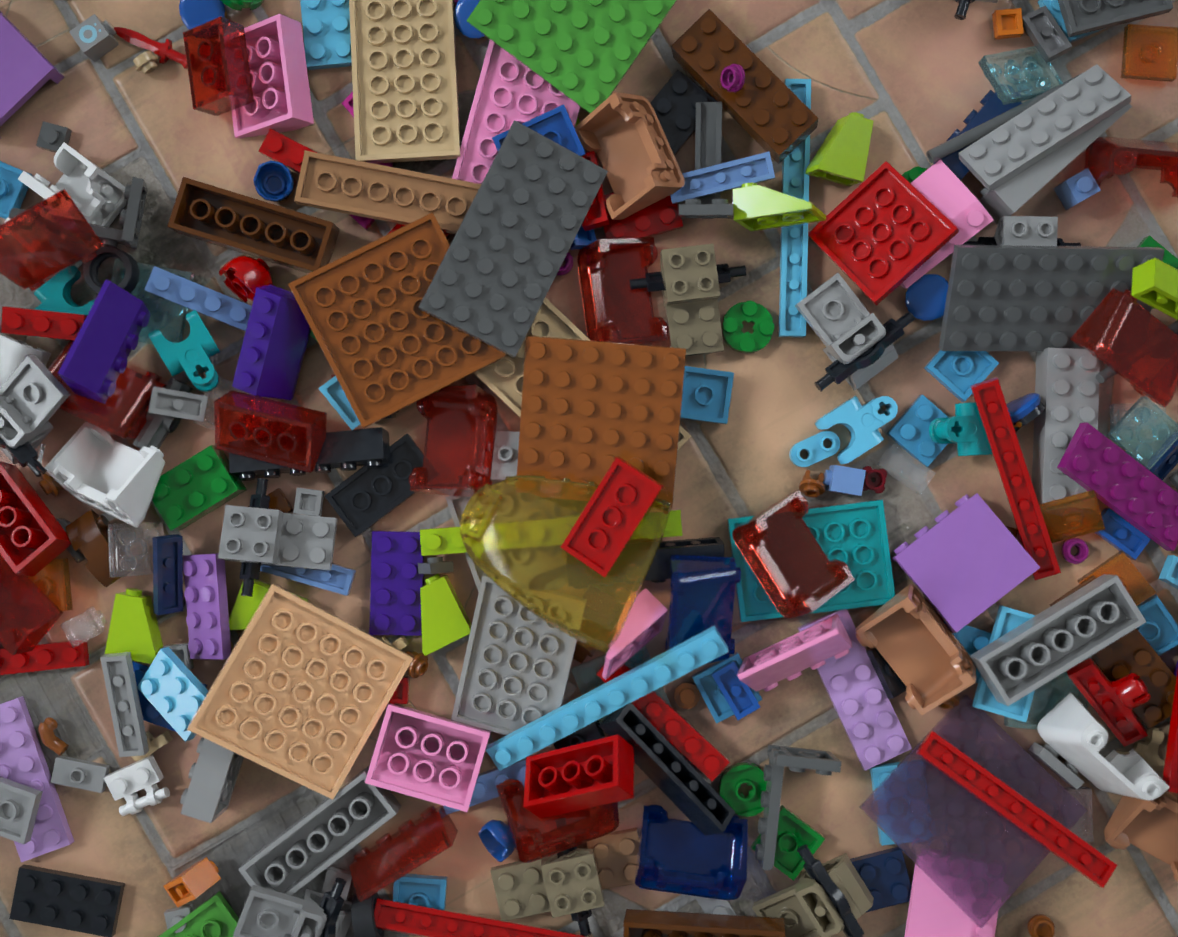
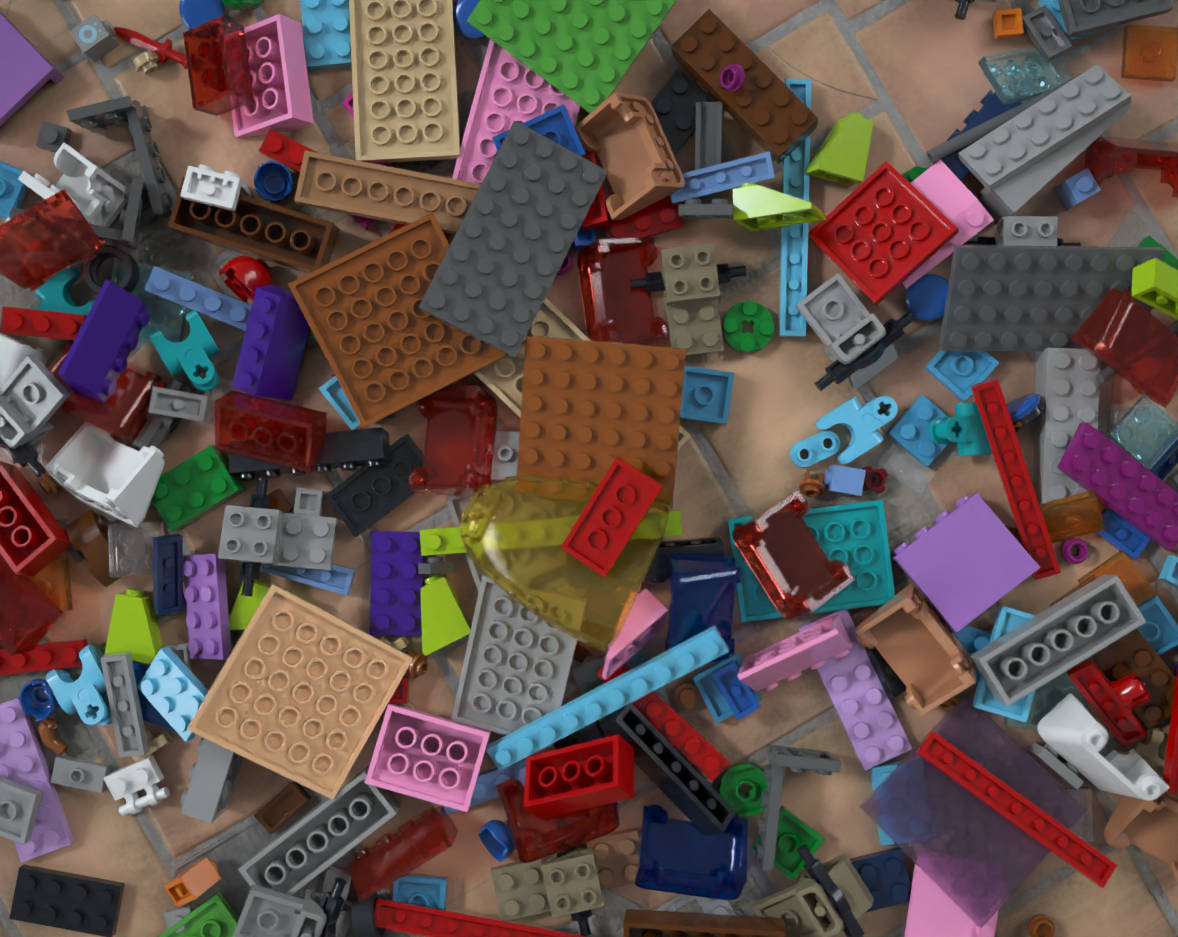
(38, 699): none -> blue hair
(84, 626): clear bracket -> none
(87, 693): none -> medium azure piece
(124, 113): none -> dark grey bracket
(214, 188): none -> white bracket
(282, 807): none -> reddish brown tile

